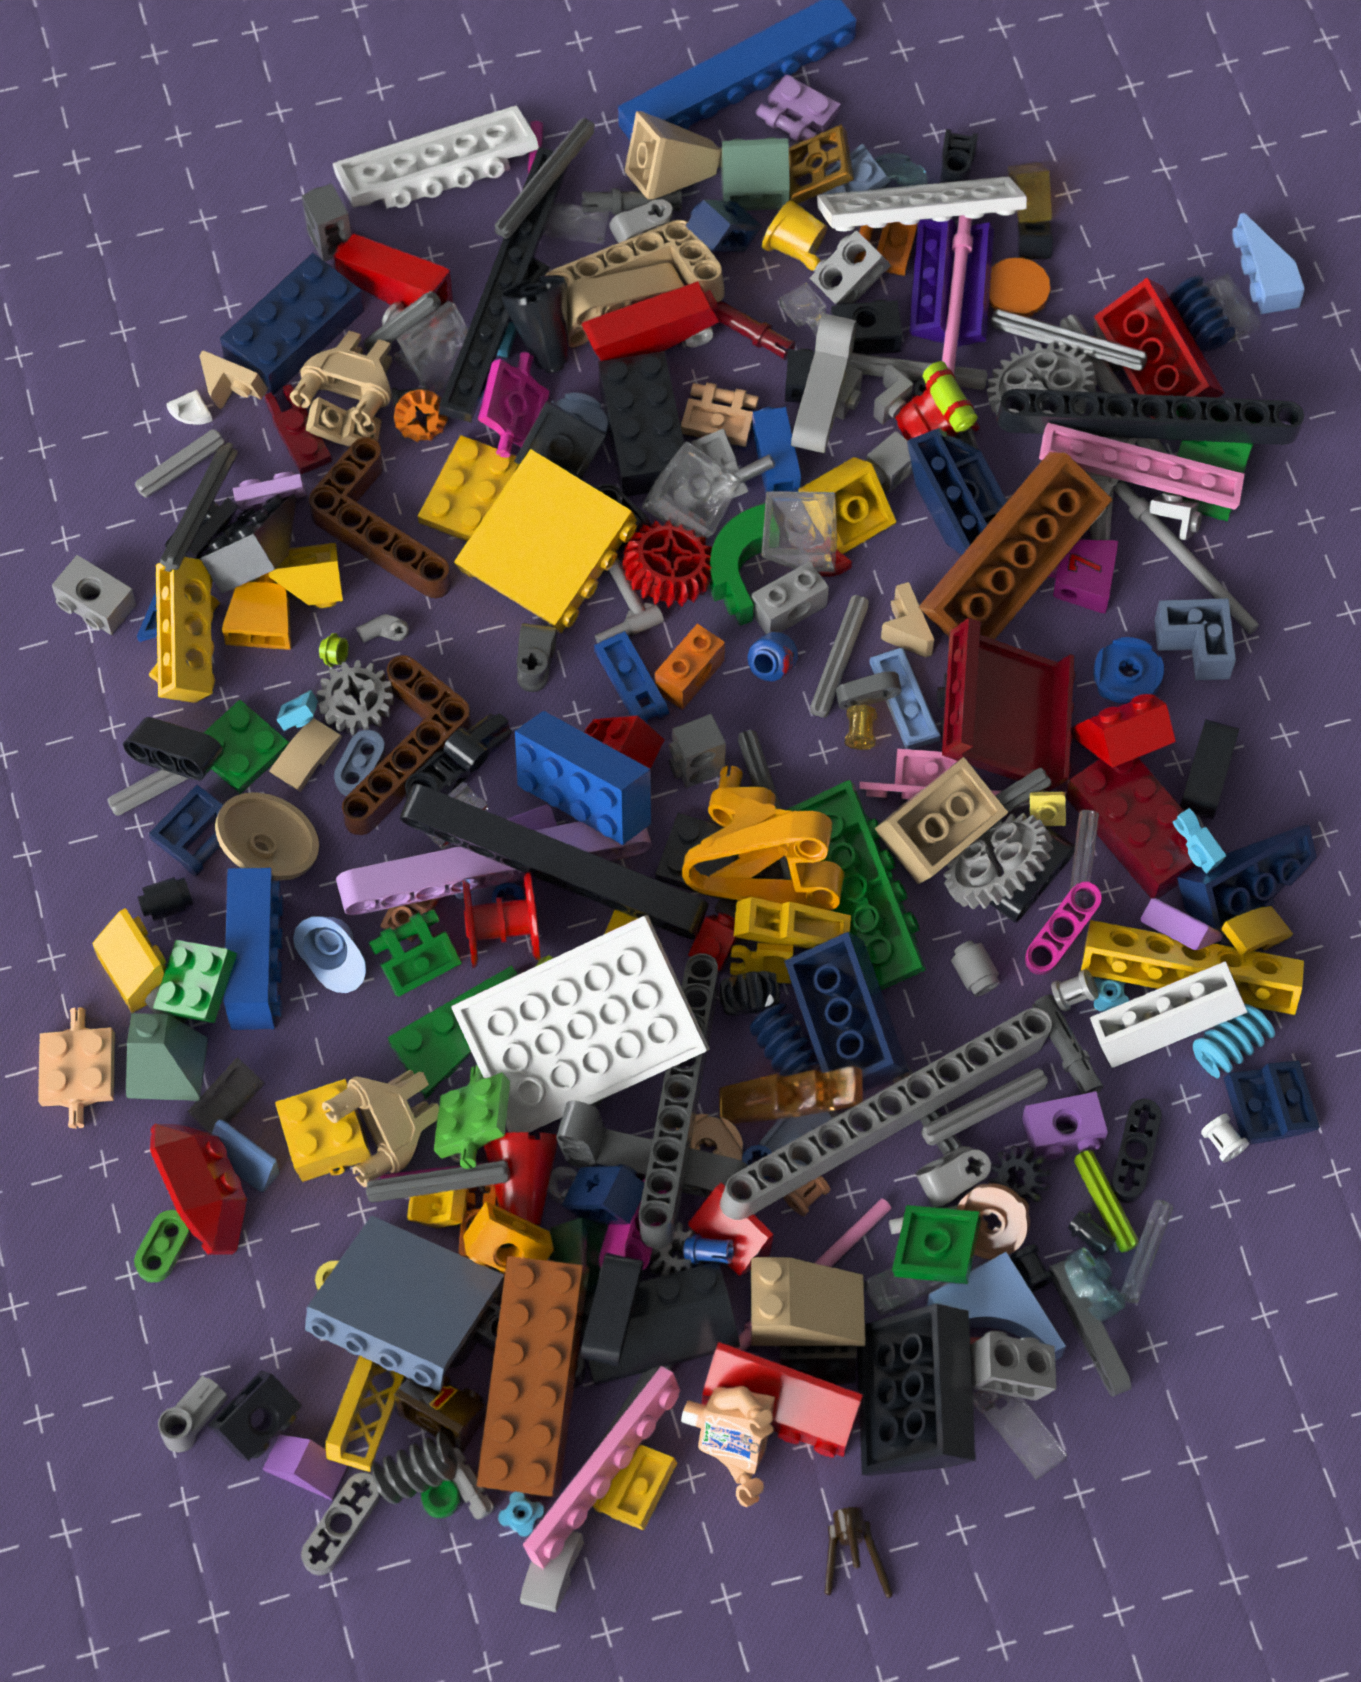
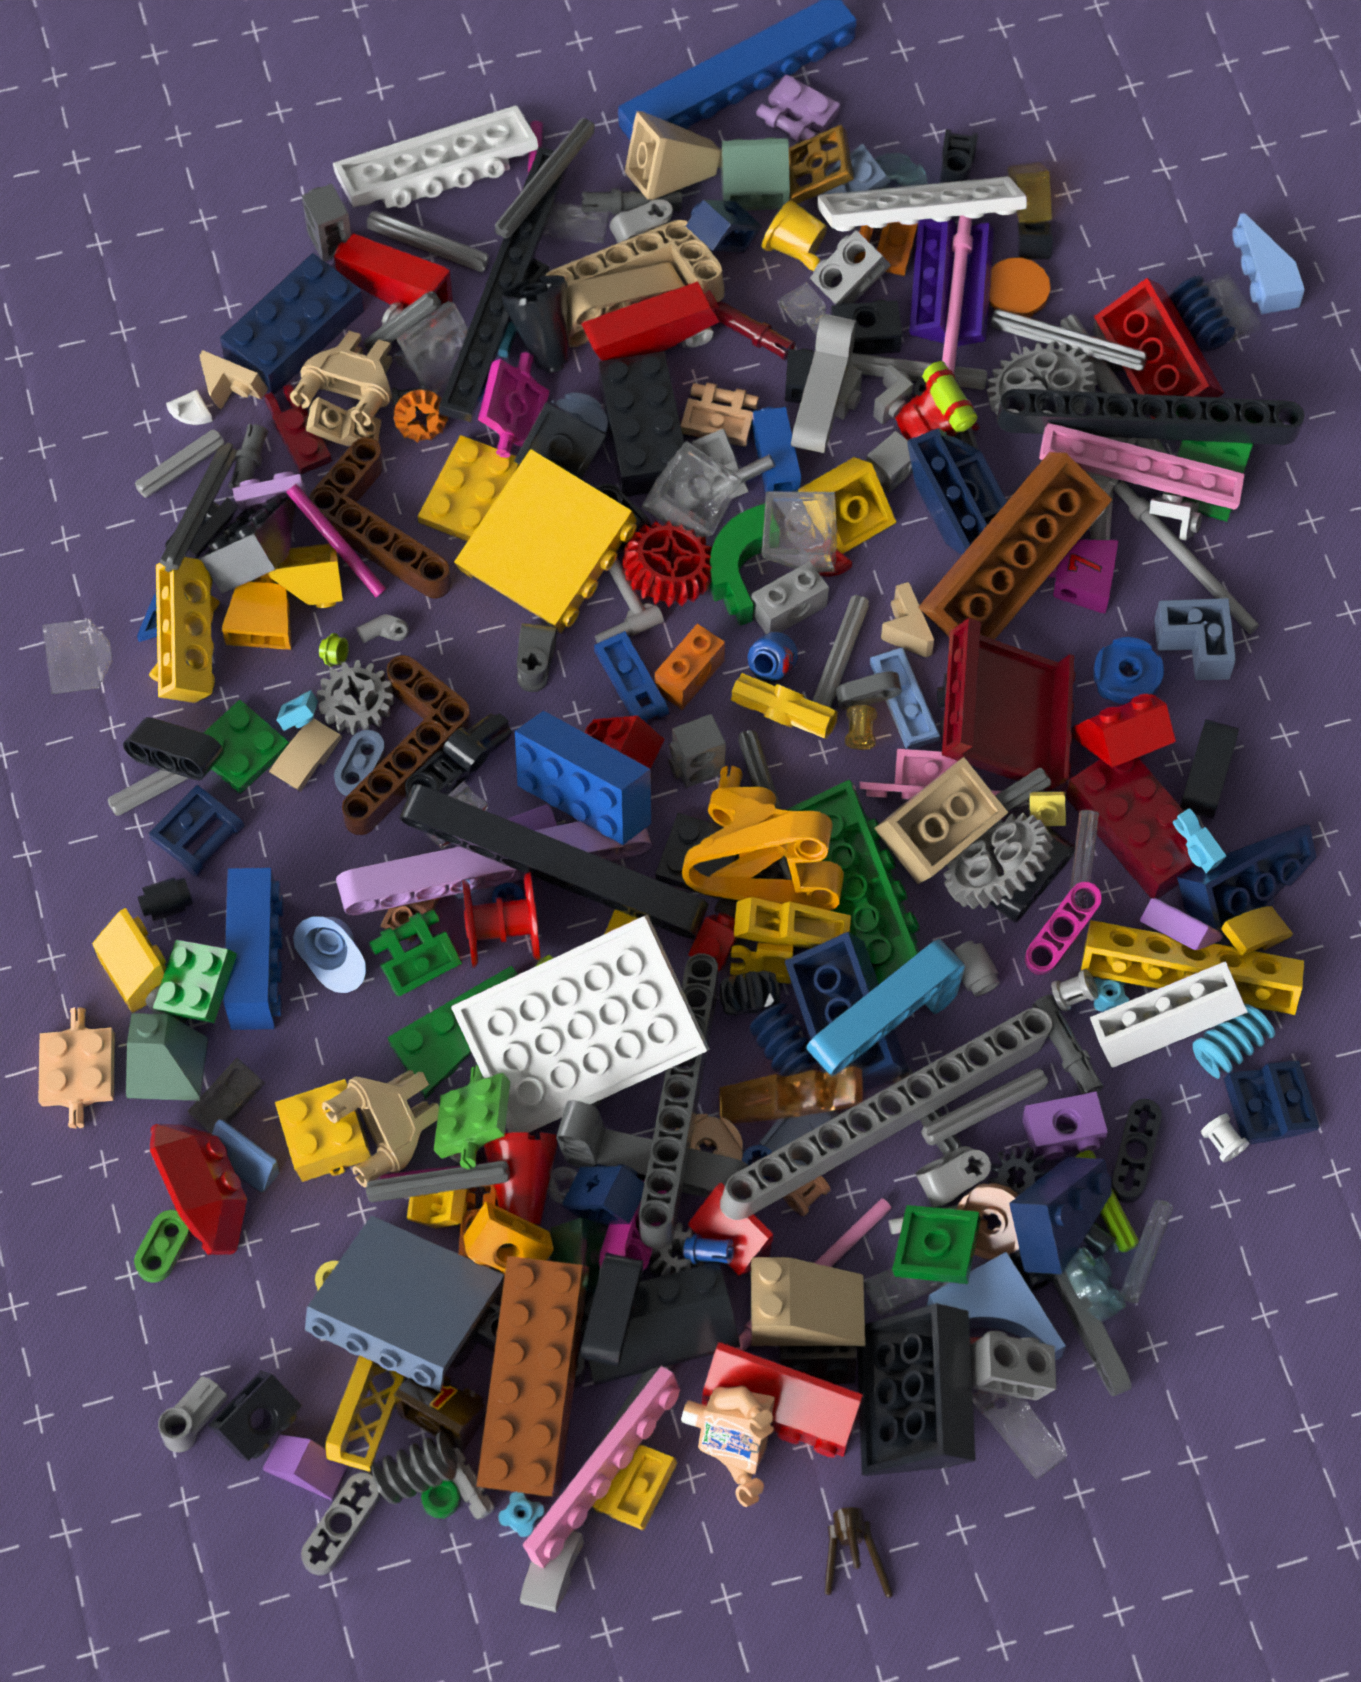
(76, 655): none -> clear slope
(84, 579): light grey brick -> none
(248, 457): none -> dark grey pin
(267, 833): tan dish -> none
(335, 540): none -> dark pink bar
(427, 241): none -> light grey axle
(784, 706): none -> yellow piece
(926, 979): none -> dark azure beam
(1059, 1212): none -> dark blue wedge

